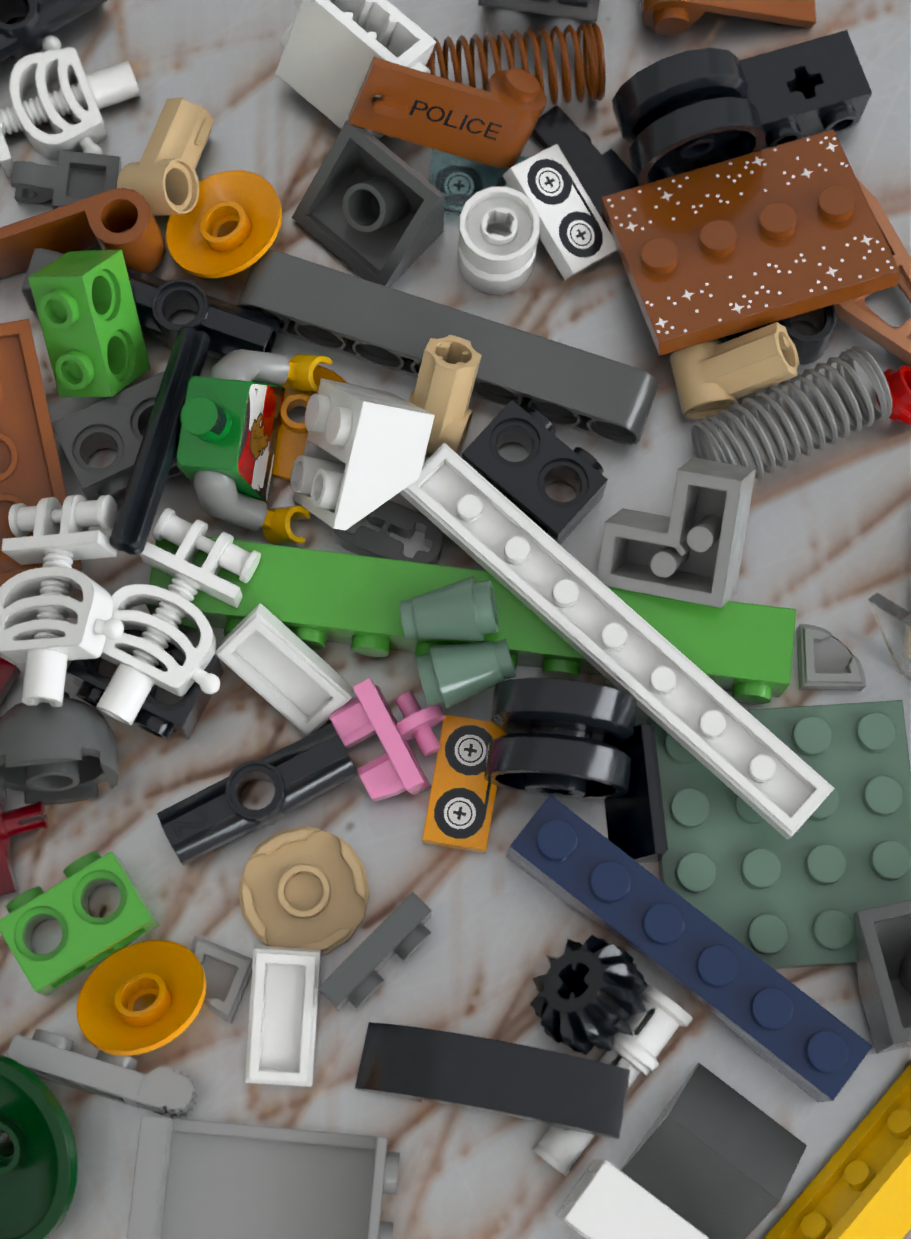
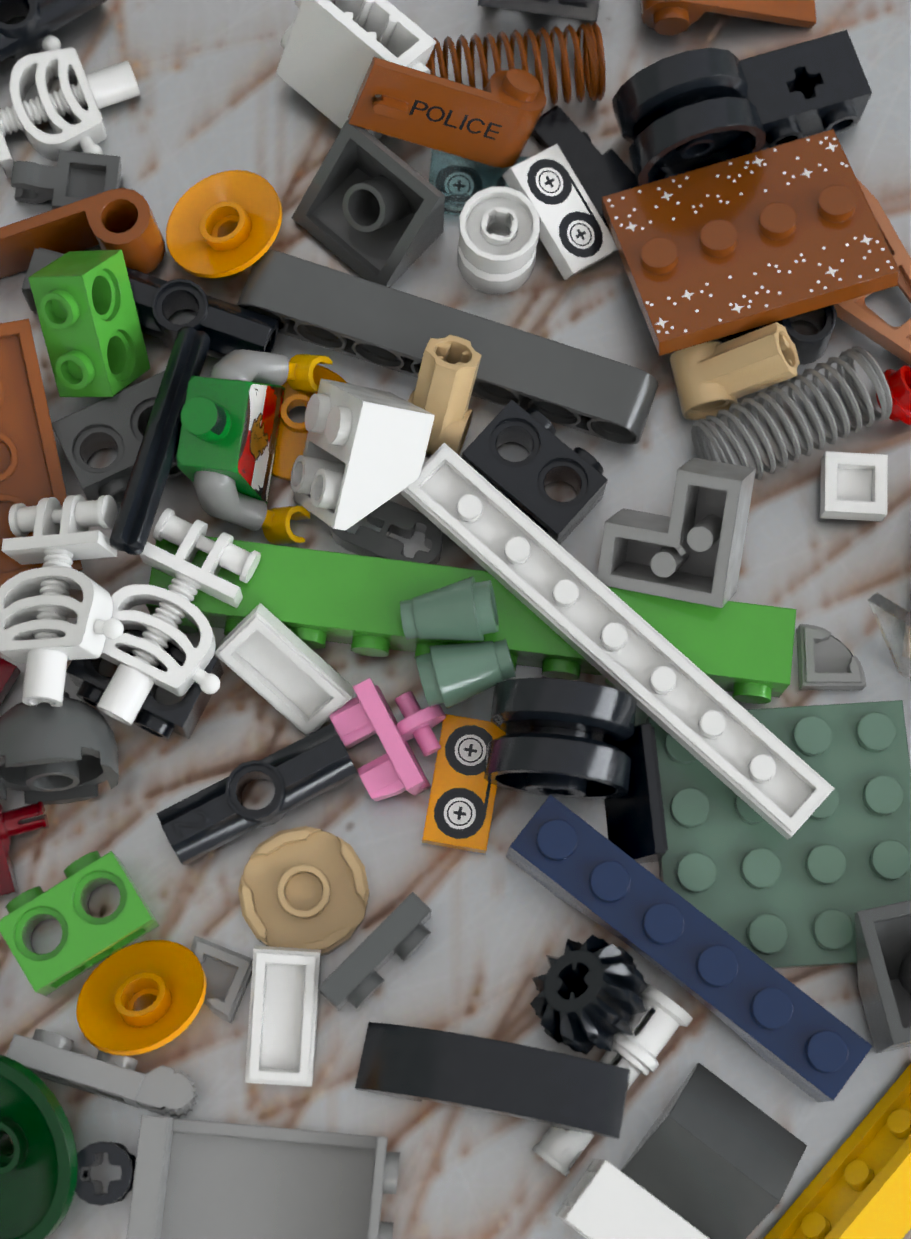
(93, 1155): none -> black bush
(169, 162): tan piece -> none
(853, 486): none -> white plate

